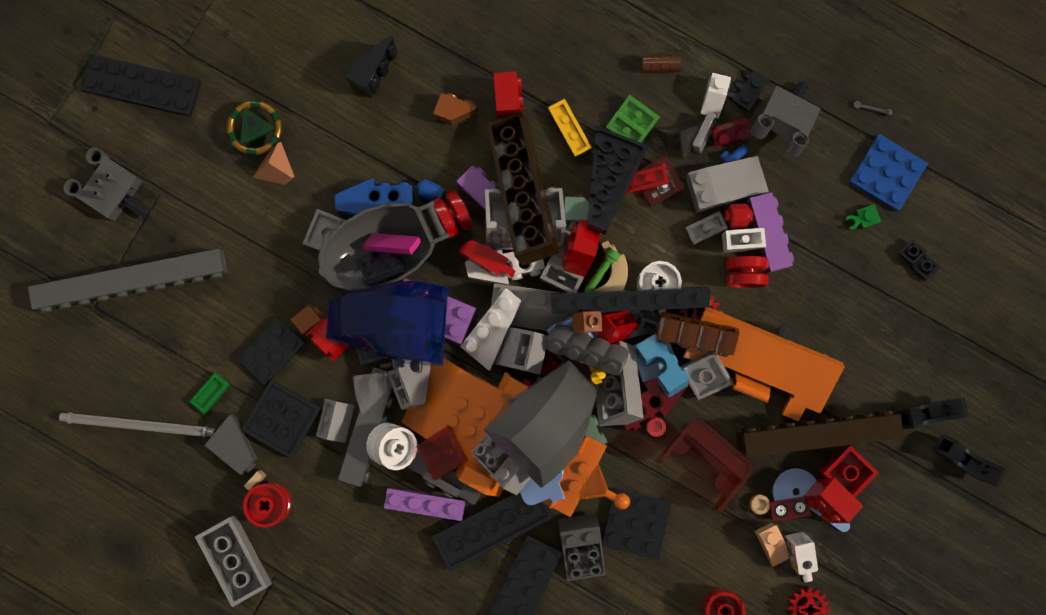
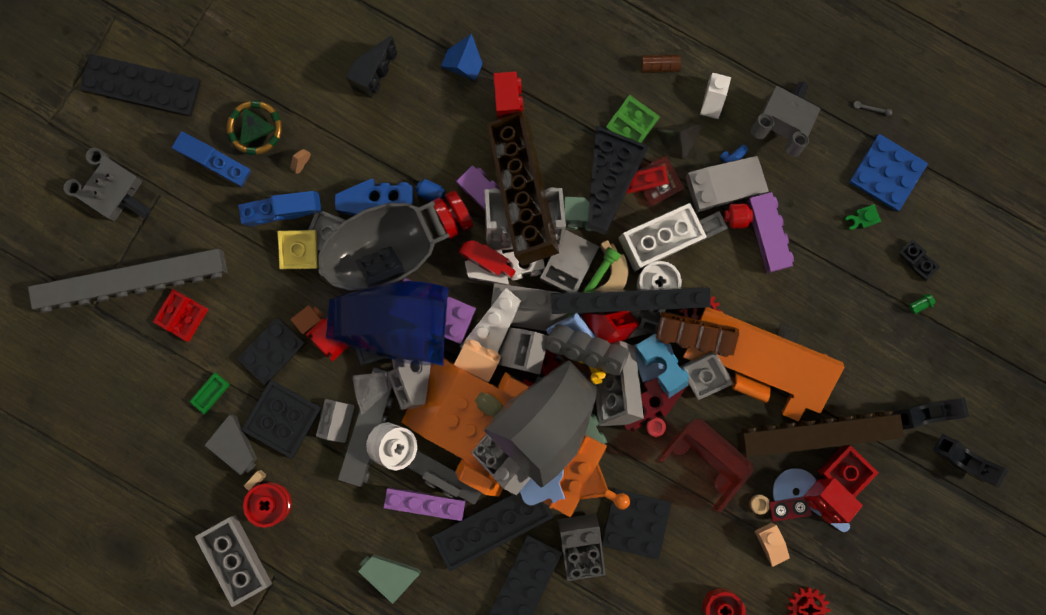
(137, 424): light grey piece -> none
(180, 315): none -> red slope
(211, 159): none -> blue brick
(275, 167): nougat slope -> none
(280, 208): none -> blue brick
(298, 249): none -> light yellow tile
(299, 160): none -> medium nougat tile
(388, 576): none -> sand green slope
(392, 243): dark pink tile -> none
(442, 453): clear red tile -> none
(453, 110): dark orange slope -> none
(463, 59): none -> blue slope
(478, 360): none -> light nougat brick
(488, 404): none -> olive plant
(569, 128): yellow plate -> none
(581, 249): red brick -> none
(587, 322): dark orange brick -> none
(662, 237): none -> white slope
(704, 132): light grey tile -> none
(730, 132): dark red plate -> none
(743, 240): white slope -> none
(747, 272): red wheel -> none
(748, 90): black plate -> none
(802, 555): white torso -> none
(922, 303): none -> green pin

